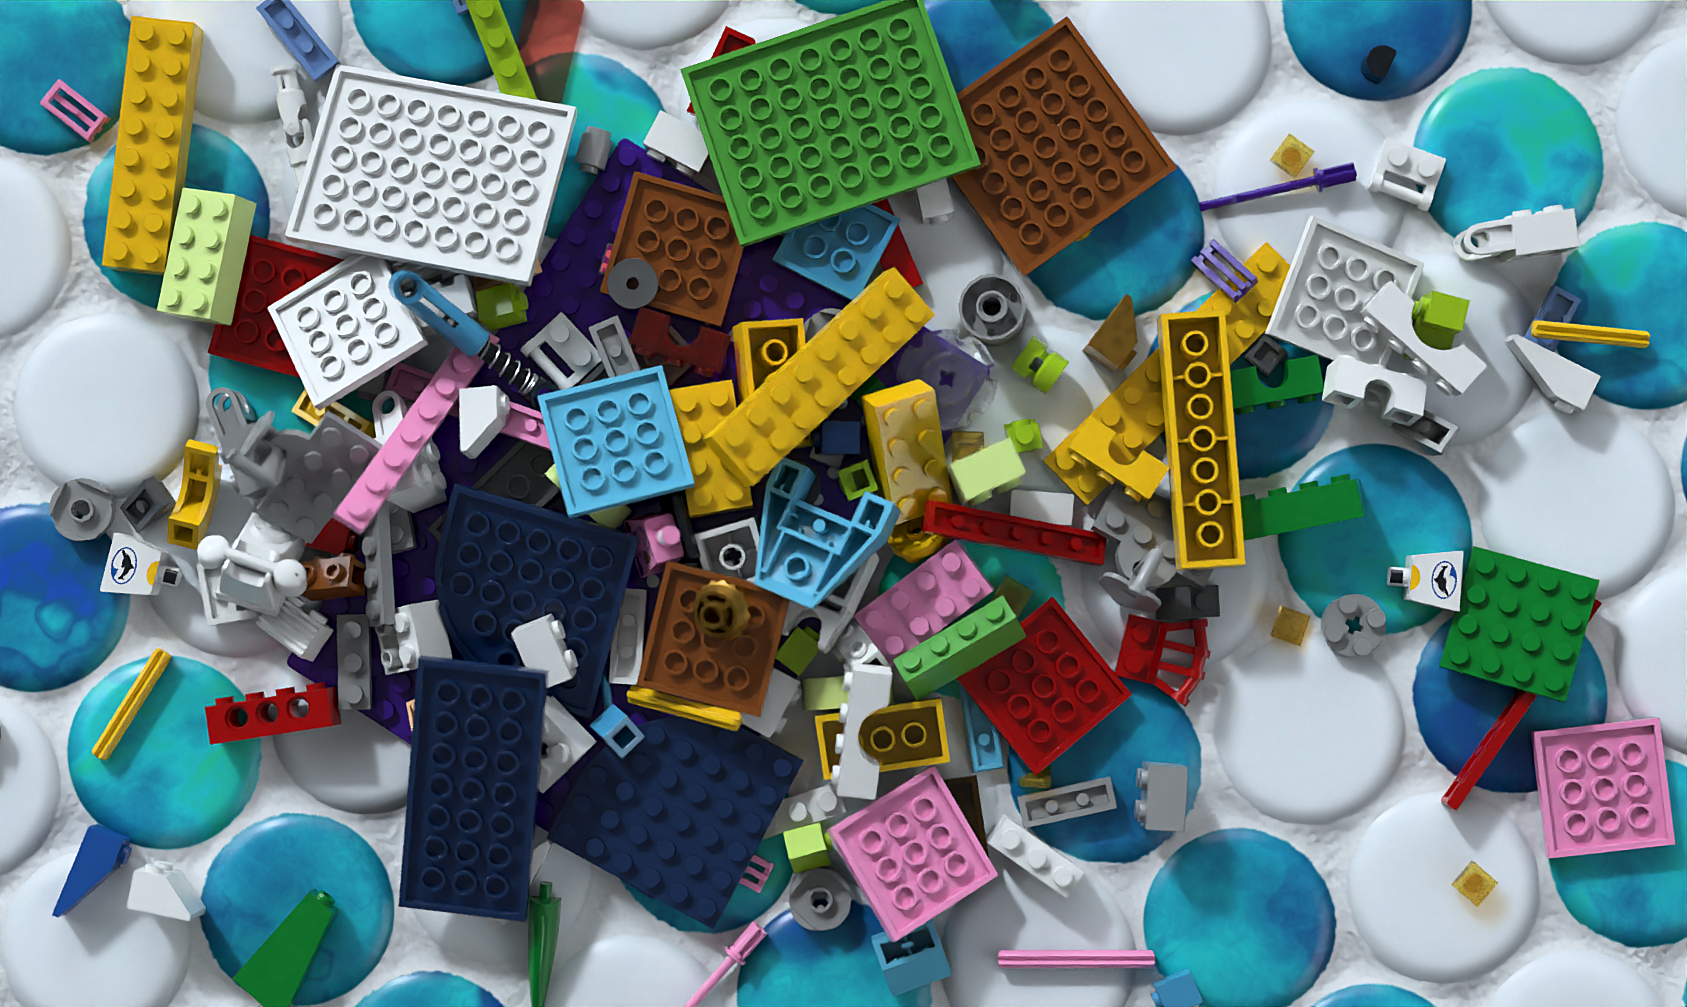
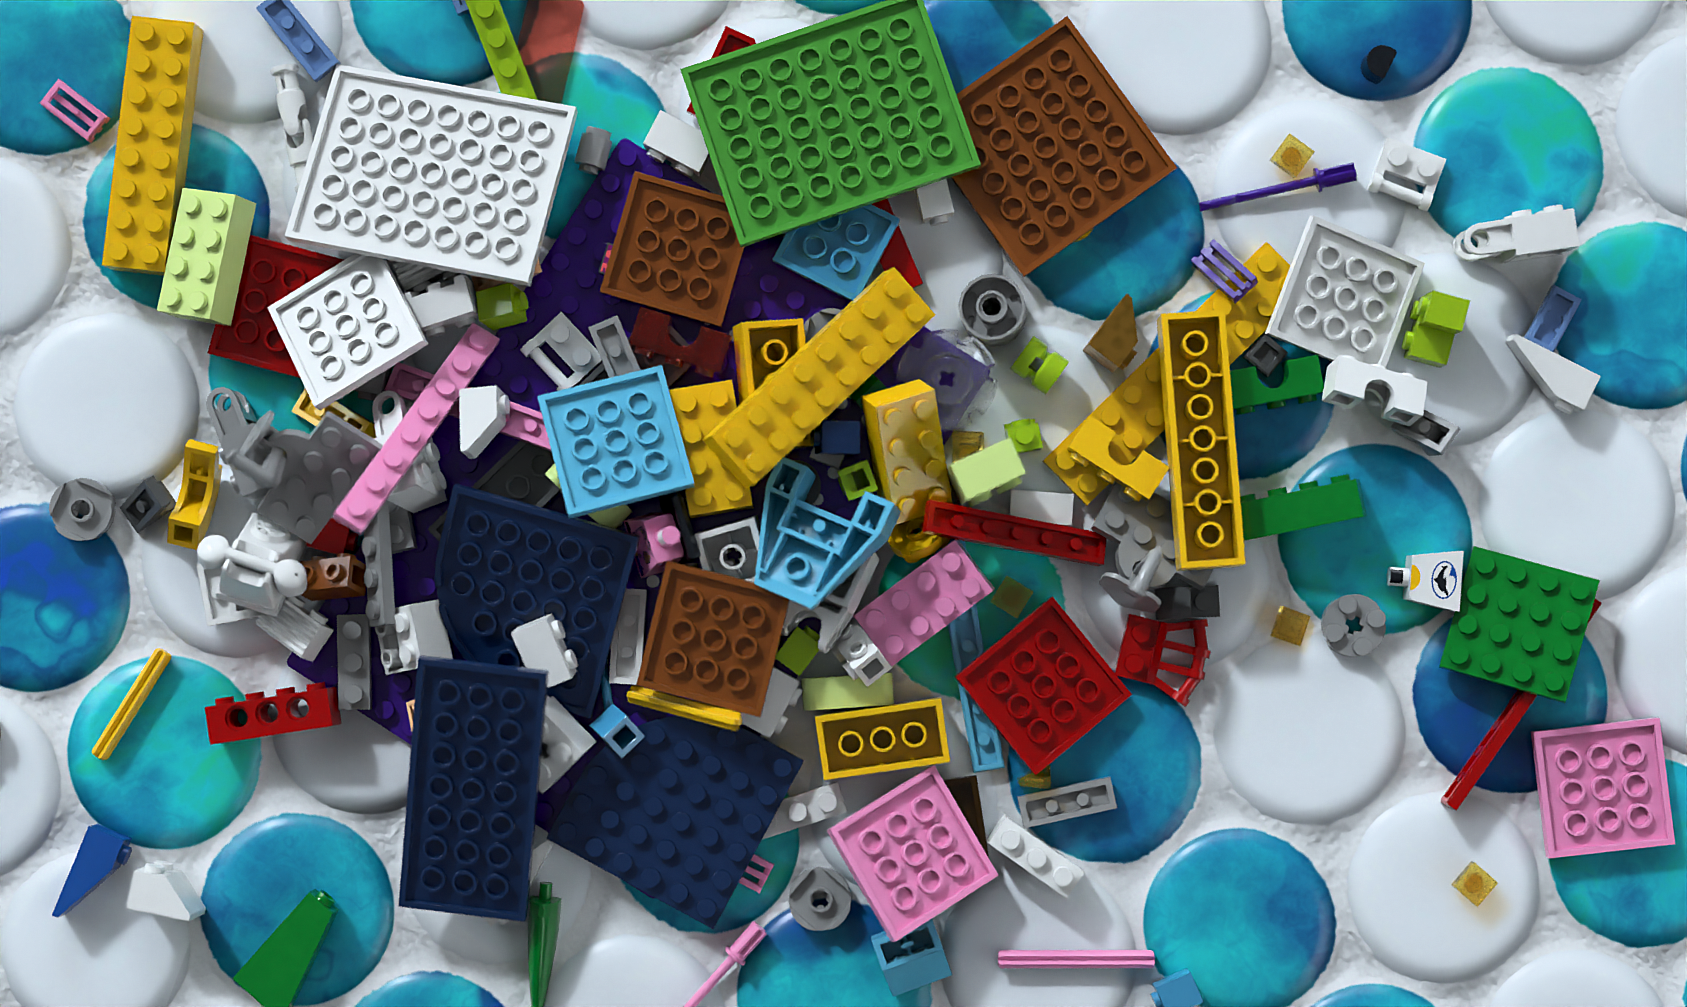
(137, 567): white torso -> none
(467, 335): dark azure piece -> none
(632, 269): dark grey piece -> none
(721, 610): pearl gold piece -> none
(808, 847): lime brick -> none
(867, 691): white arch -> none
(959, 648): bright green brick -> none
(1162, 796): light grey brick -> none
(1391, 314): white arch -> none
(1590, 334): yellow axle -> none

